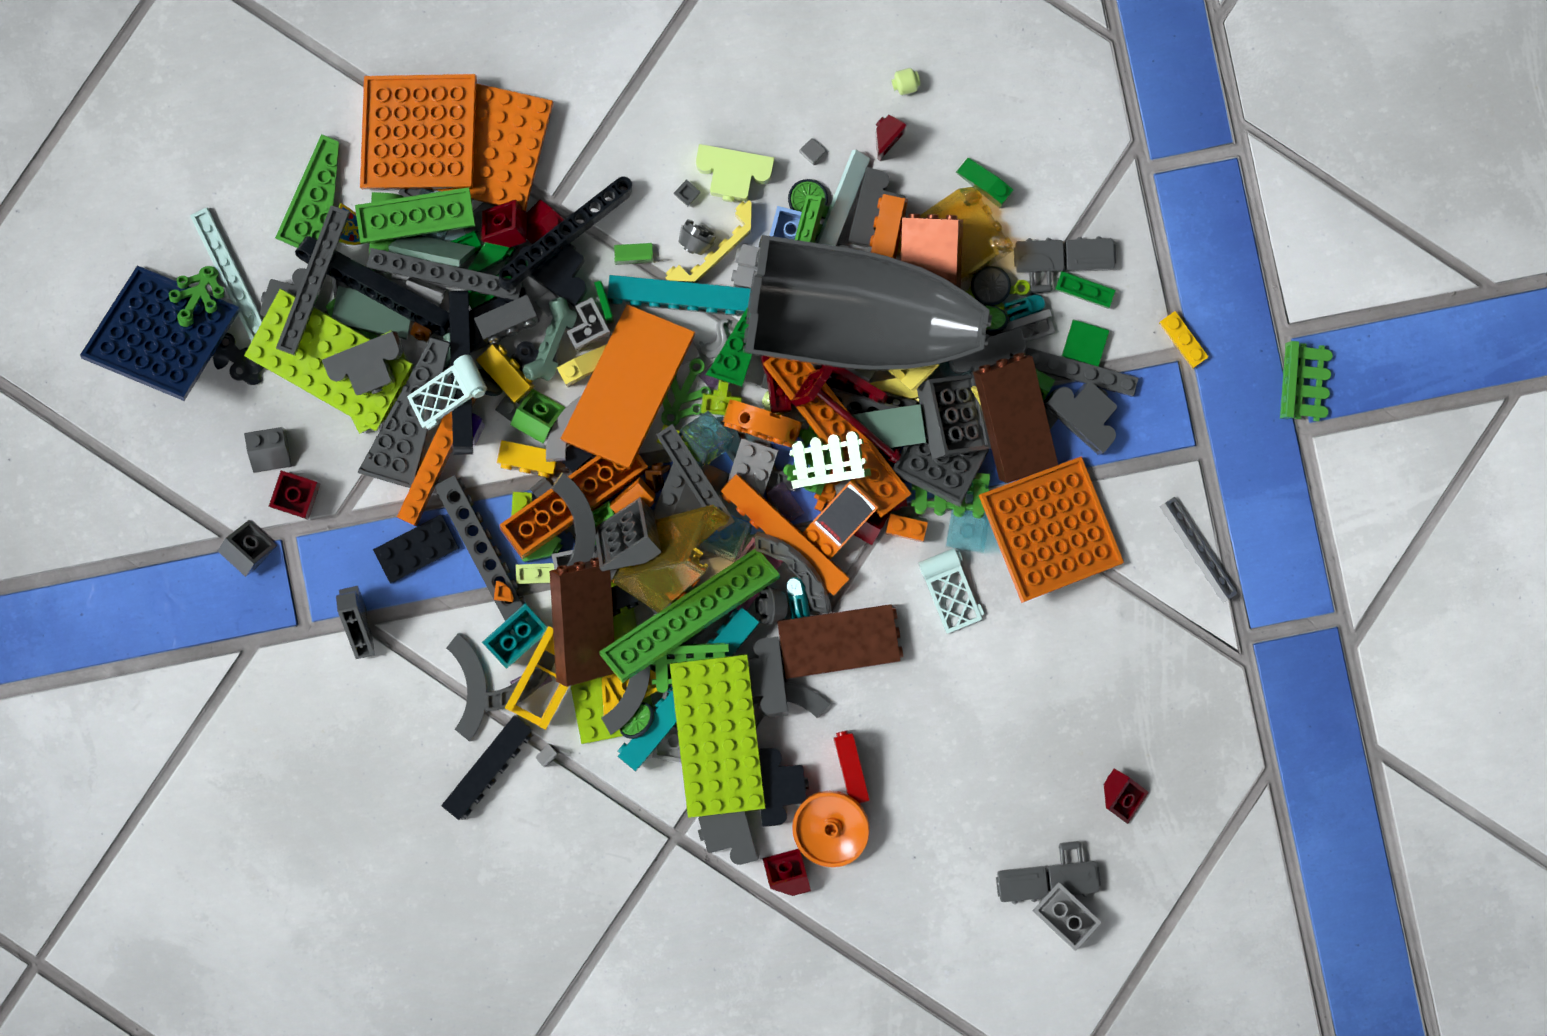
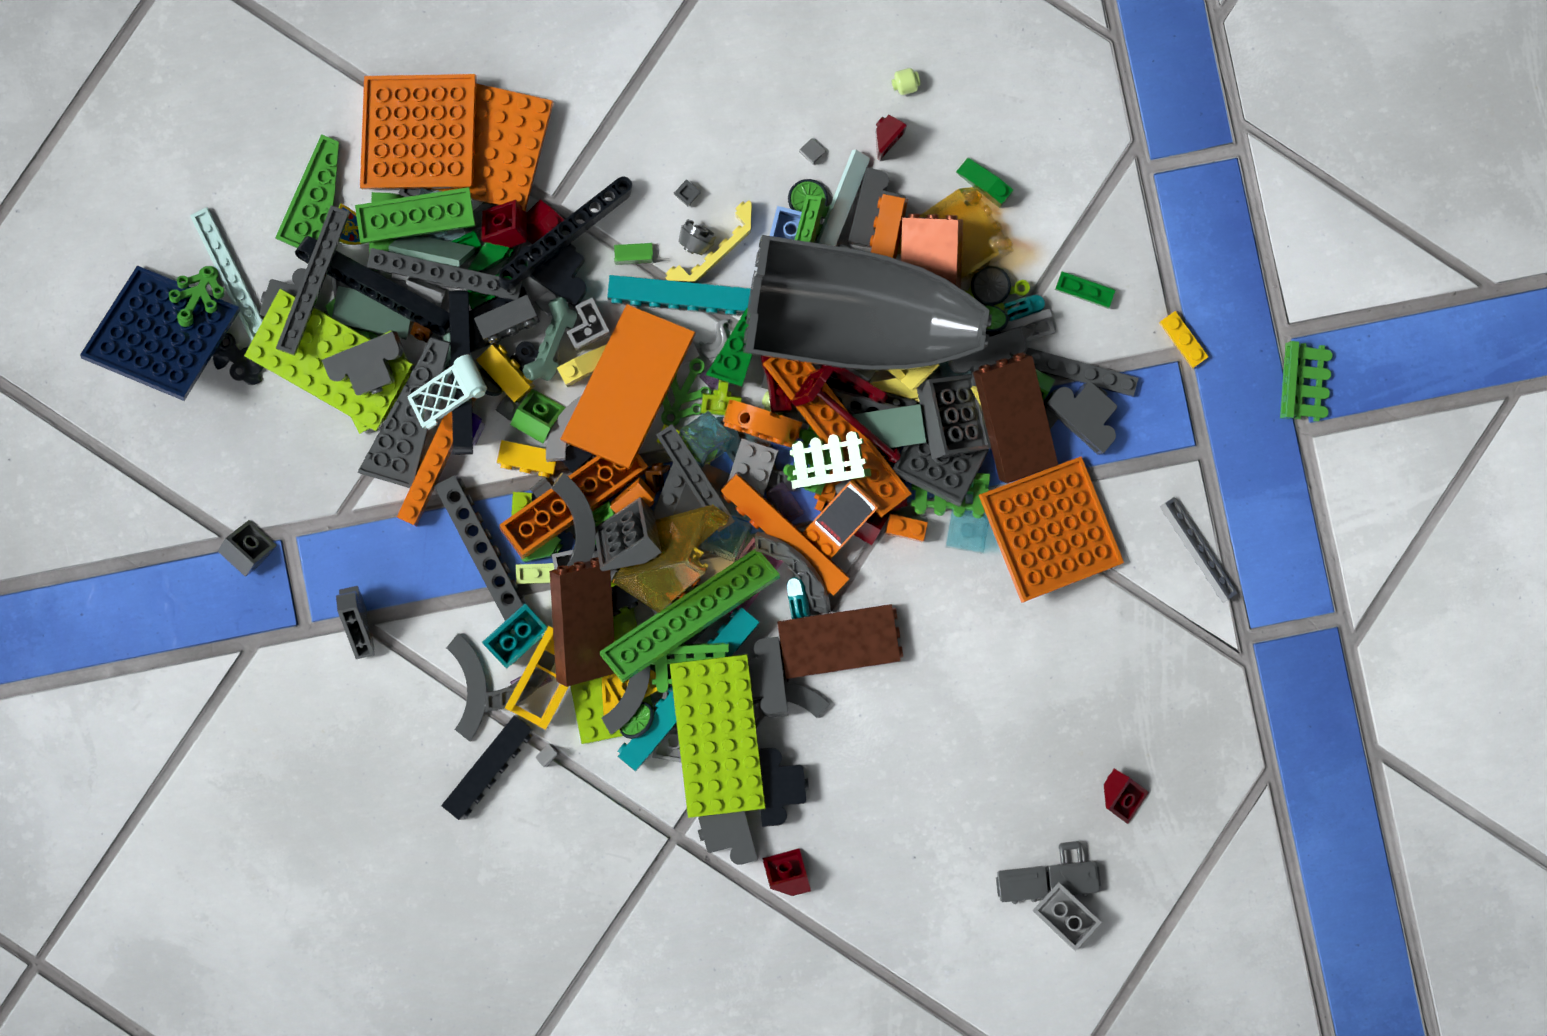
(268, 449): dark grey slope -> none
(294, 495): dark red brick -> none
(415, 549): black plate -> none
(503, 592): orange tile -> none
(604, 302): green tile -> none
(733, 171): yellowish green brick -> none
(746, 265): light grey brick -> none
(771, 605): dark grey cone -> none
(831, 828): orange dish -> none
(850, 766): red slope -> none
(945, 565): light aqua piece -> none
(1052, 257): dark grey piece -> none
(1085, 343): green tile -> none

